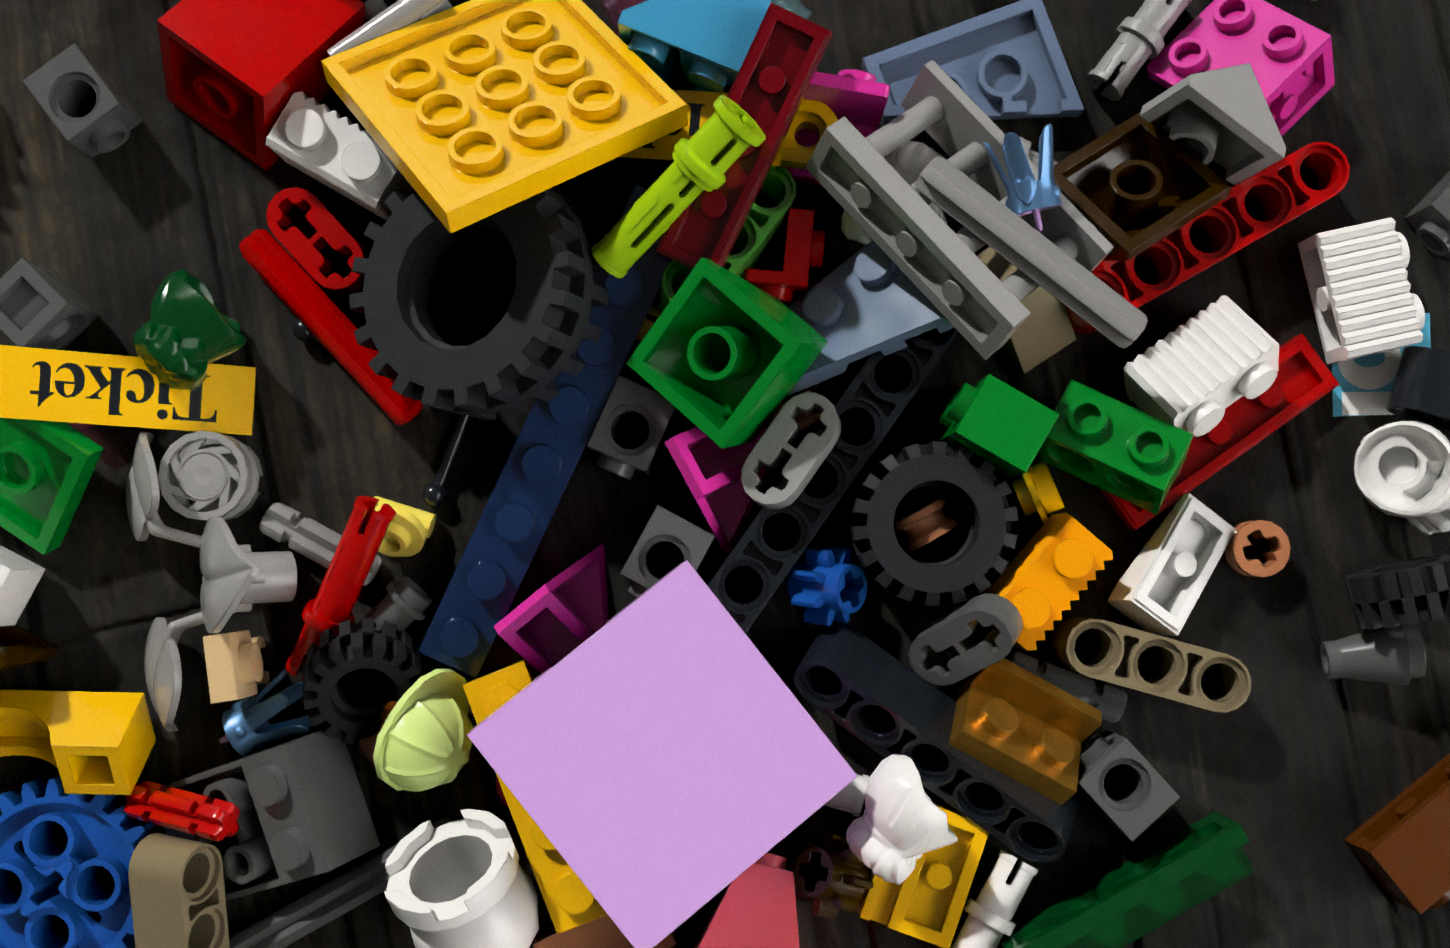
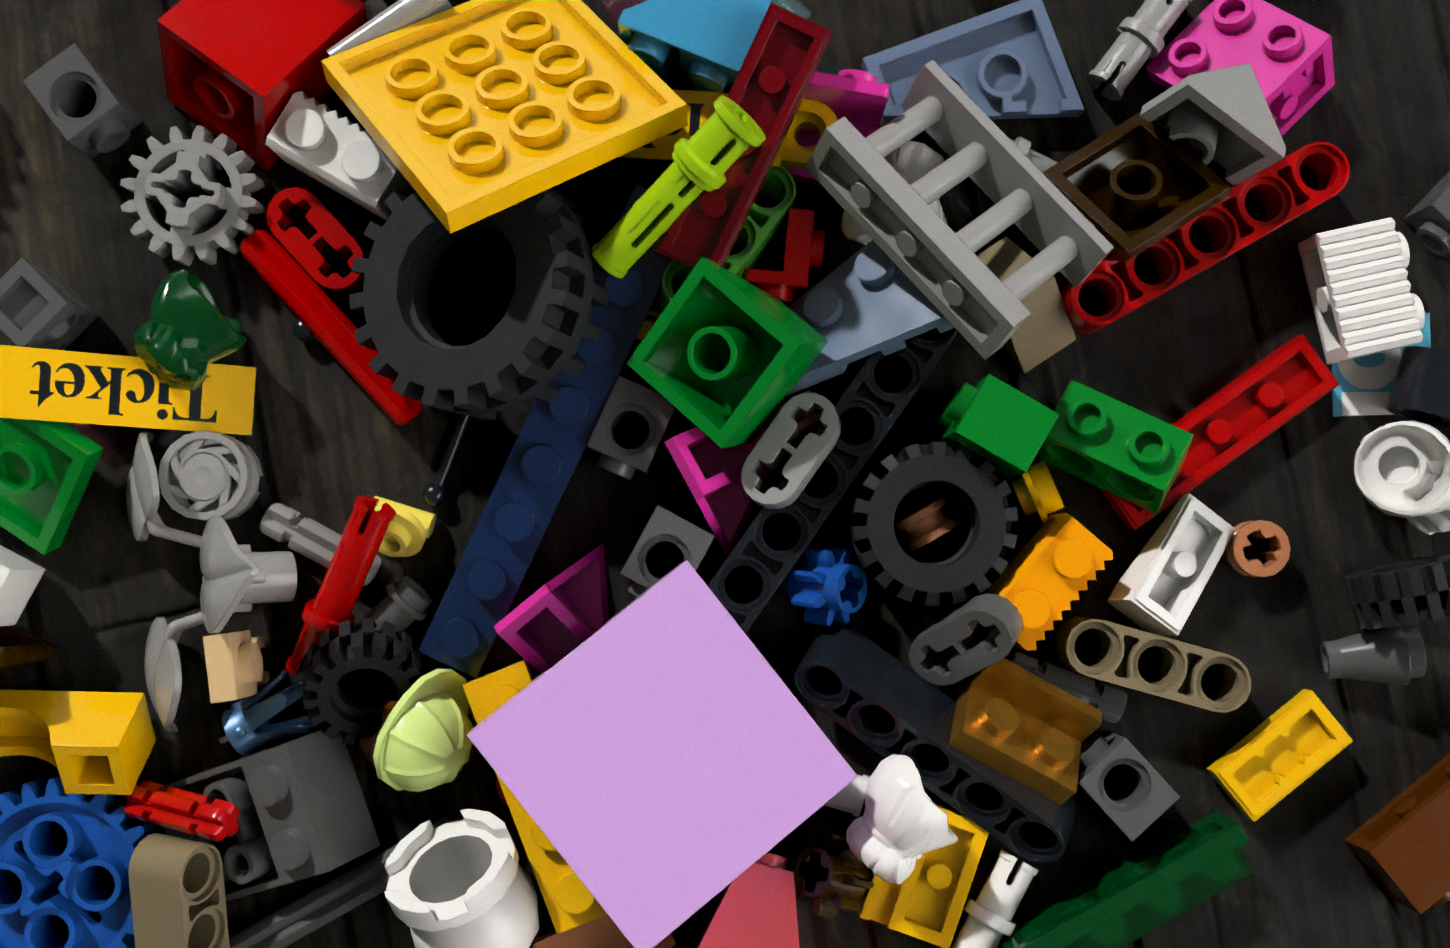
(181, 171): none -> light grey gear
(1023, 191): flat silver piece -> none
(1031, 252): light grey axle -> none
(1203, 368): white brick -> none
(1279, 754): none -> yellow plate

